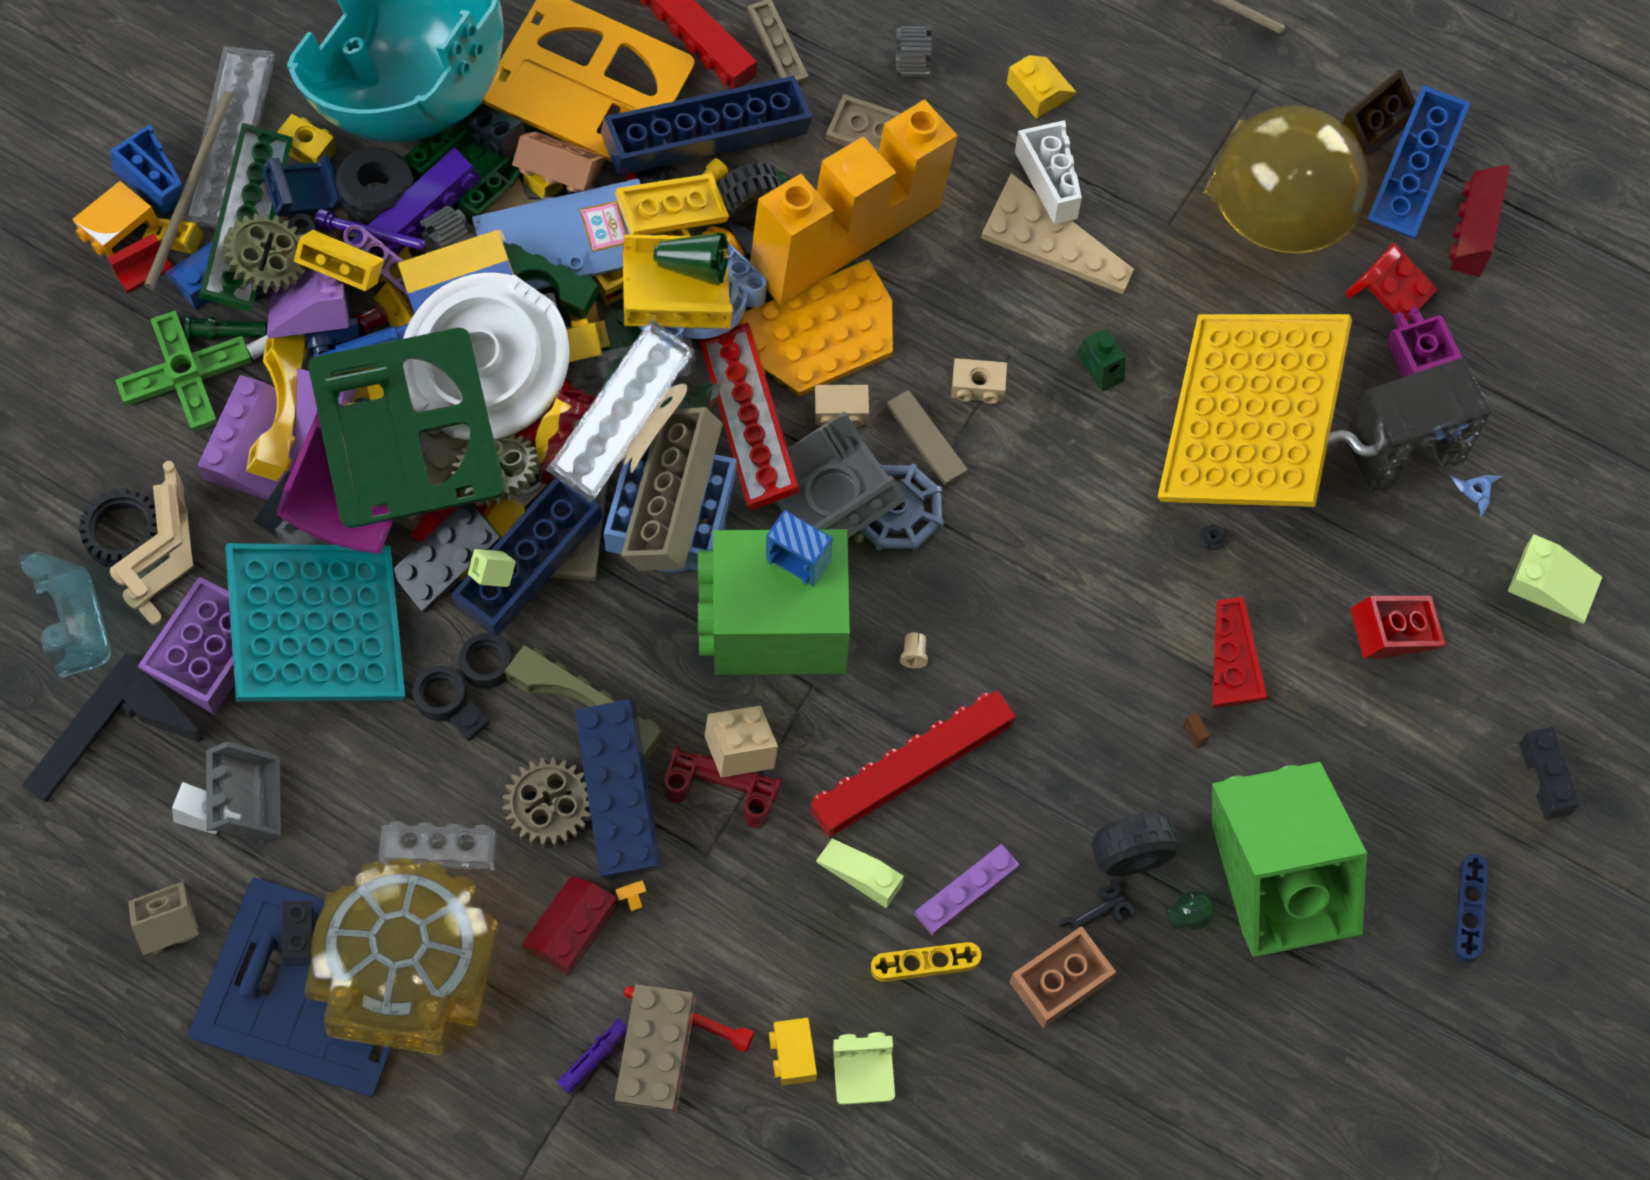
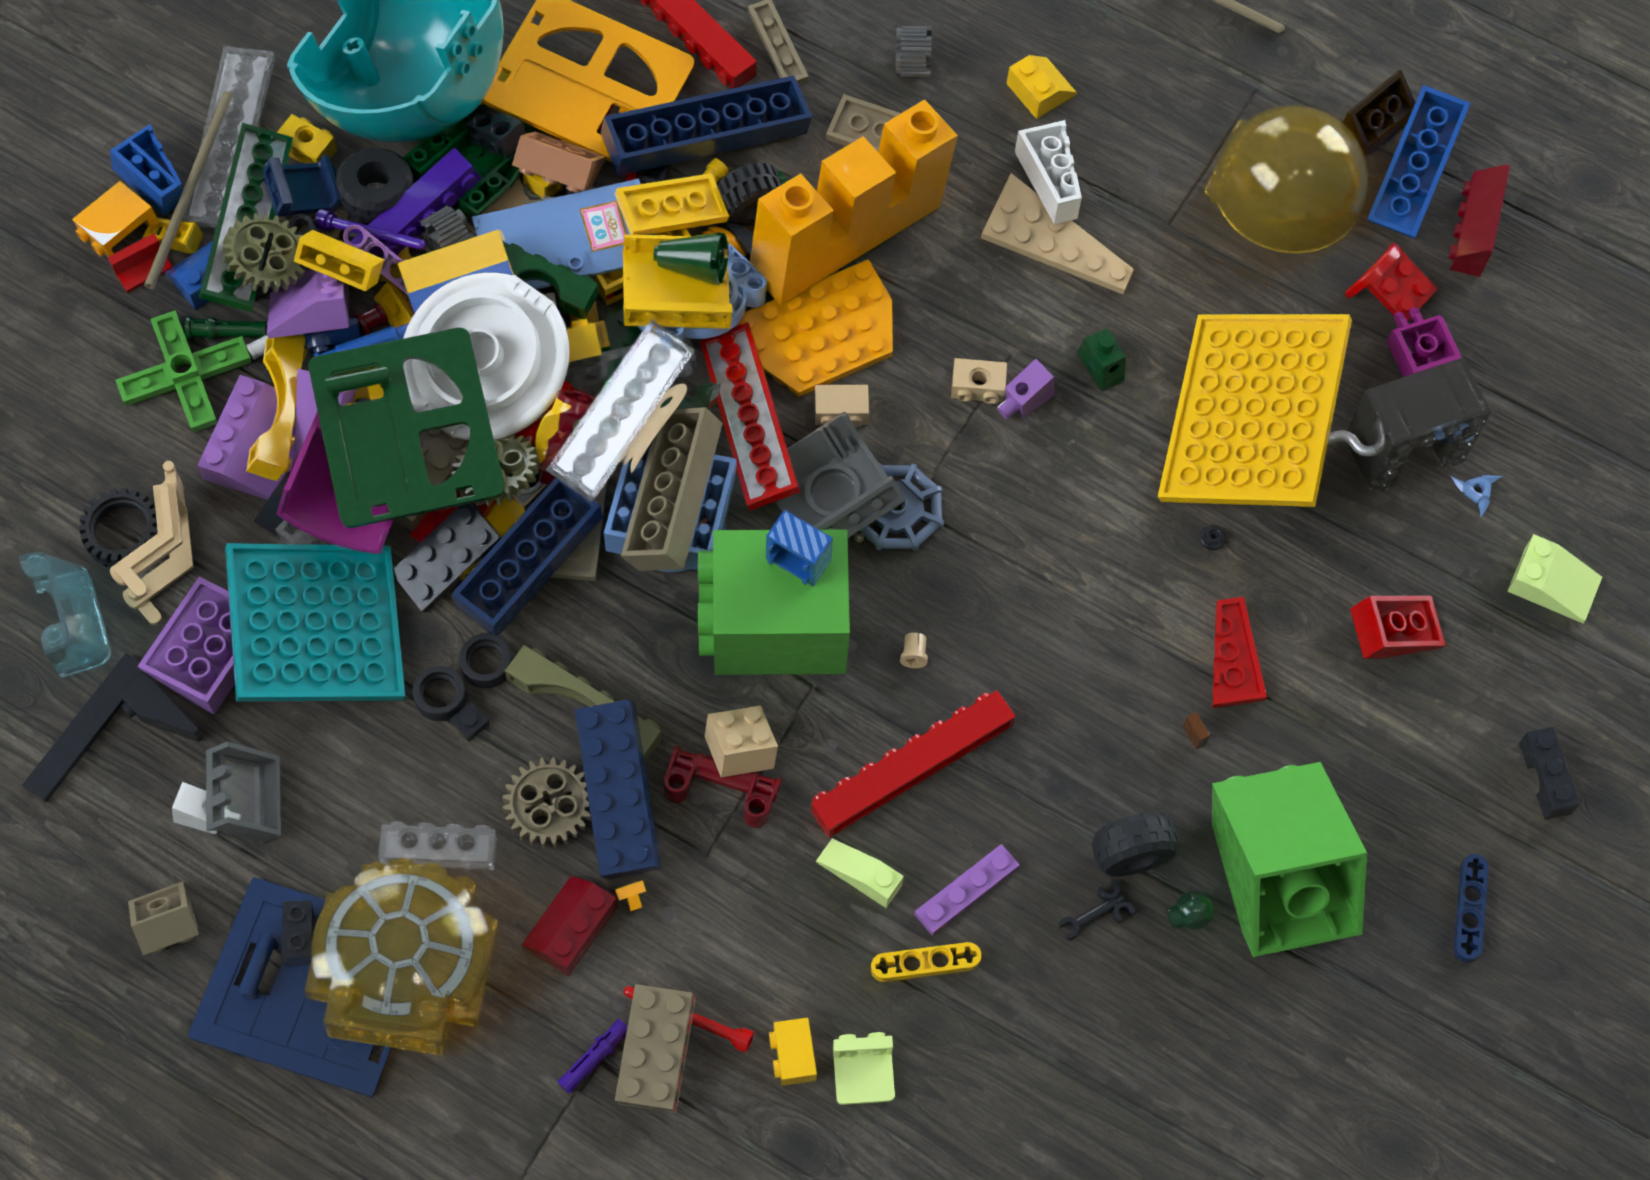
(491, 567): yellowish green panel -> none
(927, 438): dark tan tile -> none
(1028, 391): none -> medium lavender torso
(1062, 977): nougat brick -> none

